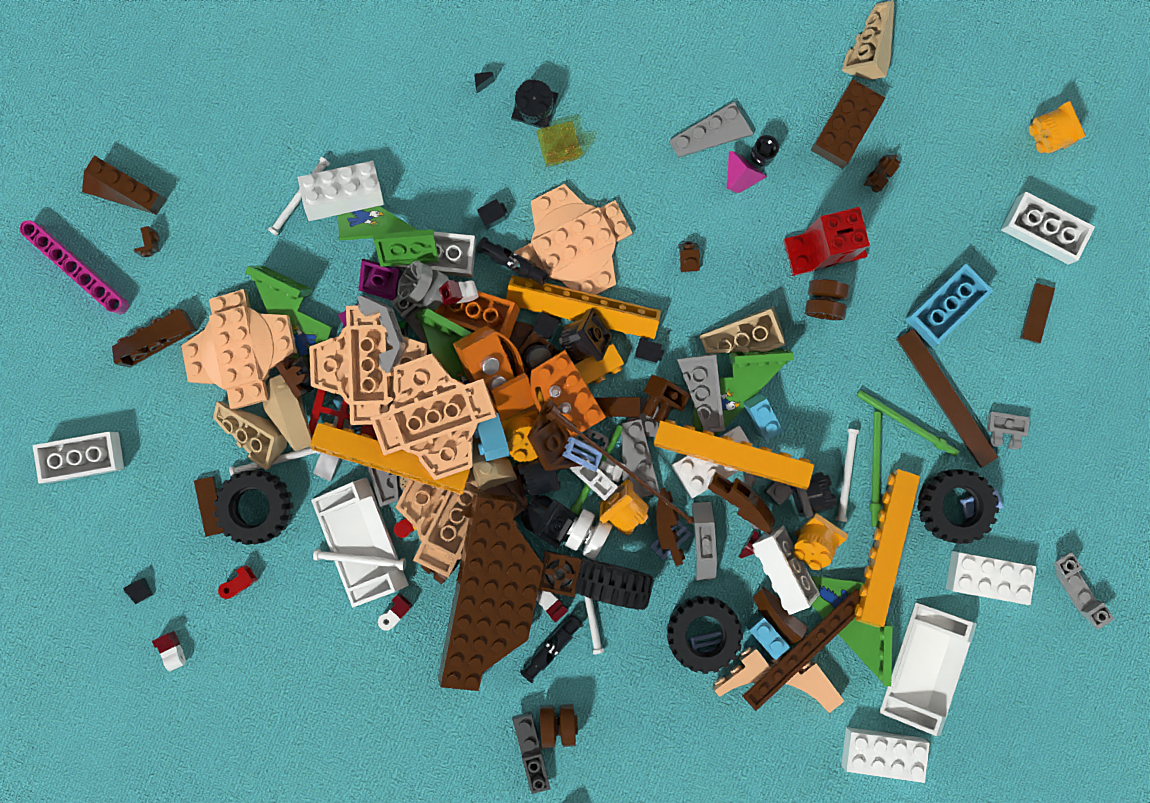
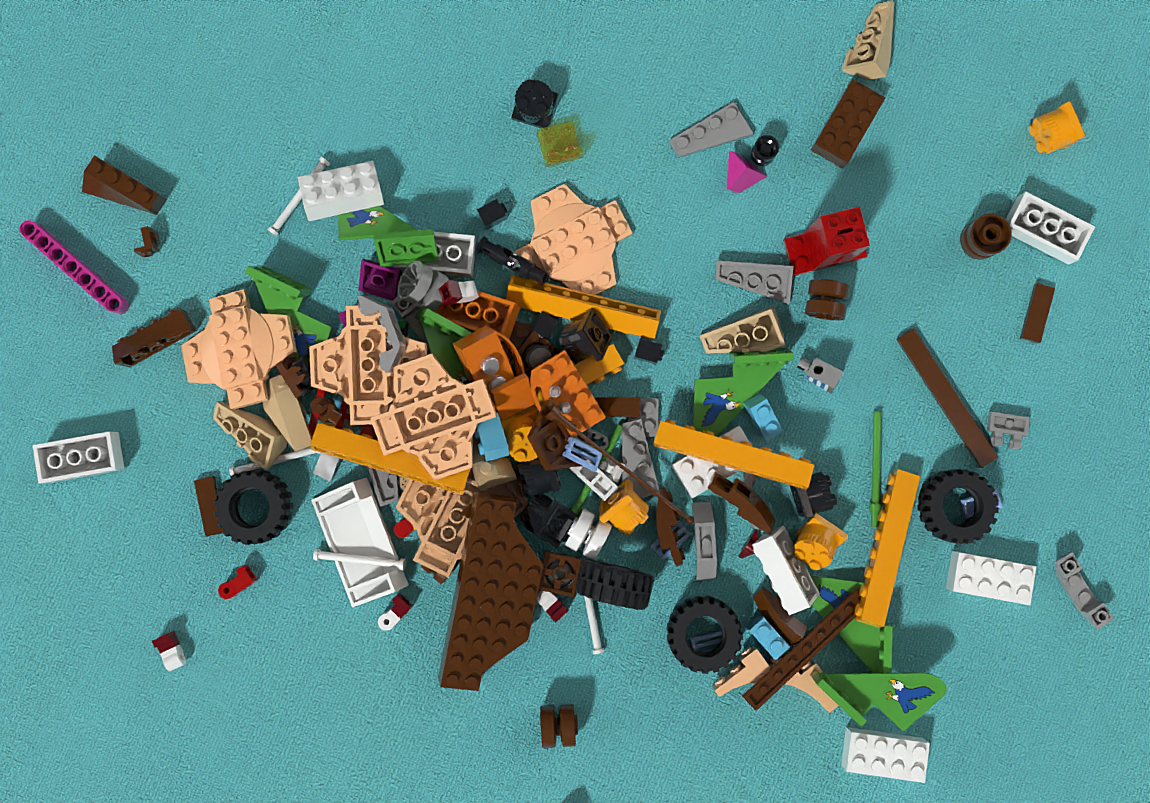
(138, 590): black slope -> none
(326, 409): none -> reddish brown hips
(483, 80): black slope -> none
(531, 752): dark grey slope -> none
(549, 650): black piece -> none
(665, 393): reddish brown brick -> none
(689, 256): reddish brown bracket -> none
(704, 387): light grey wing -> none
(764, 279): none -> light grey wing
(778, 492): black brick -> none
(829, 374): none -> light grey torso
(847, 475): white bar -> none
(886, 166): reddish brown hinge -> none
(898, 695): none -> bright green piece
(928, 669): white slope -> none
(939, 443): bright green bar -> none
(948, 305): medium azure brick -> none
(985, 236): none -> reddish brown wheel

